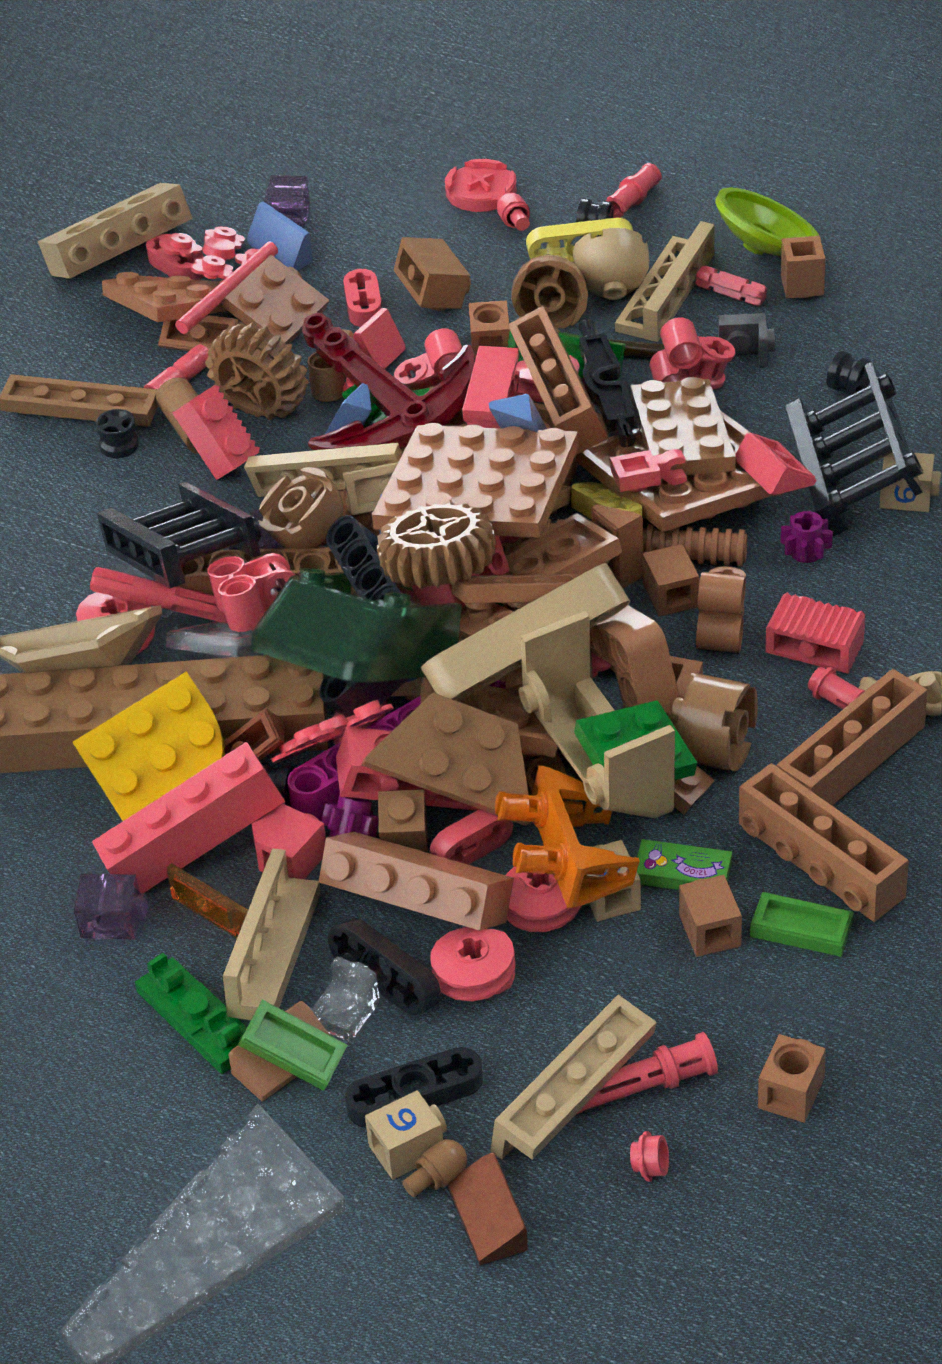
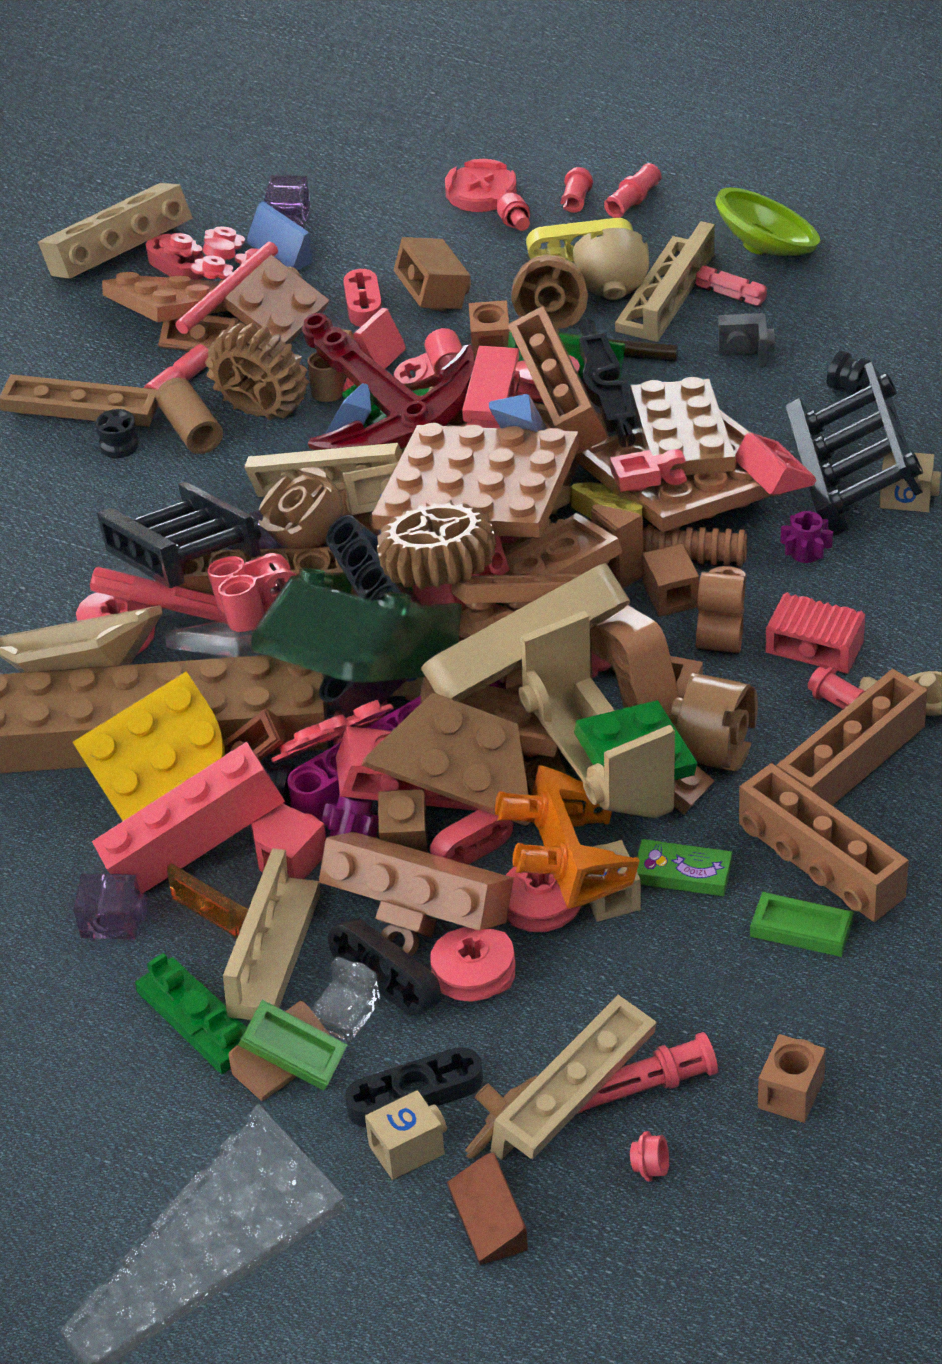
(216, 432): coral brick -> none
(405, 922): none -> nougat tile
(436, 1167): medium nougat cylinder -> none
(495, 1105): none -> medium nougat piece
(577, 184): none -> coral pin
(590, 211): black wheel -> none
(690, 355): coral piece -> none
(710, 915): nougat brick -> none
(802, 267): nougat brick -> none

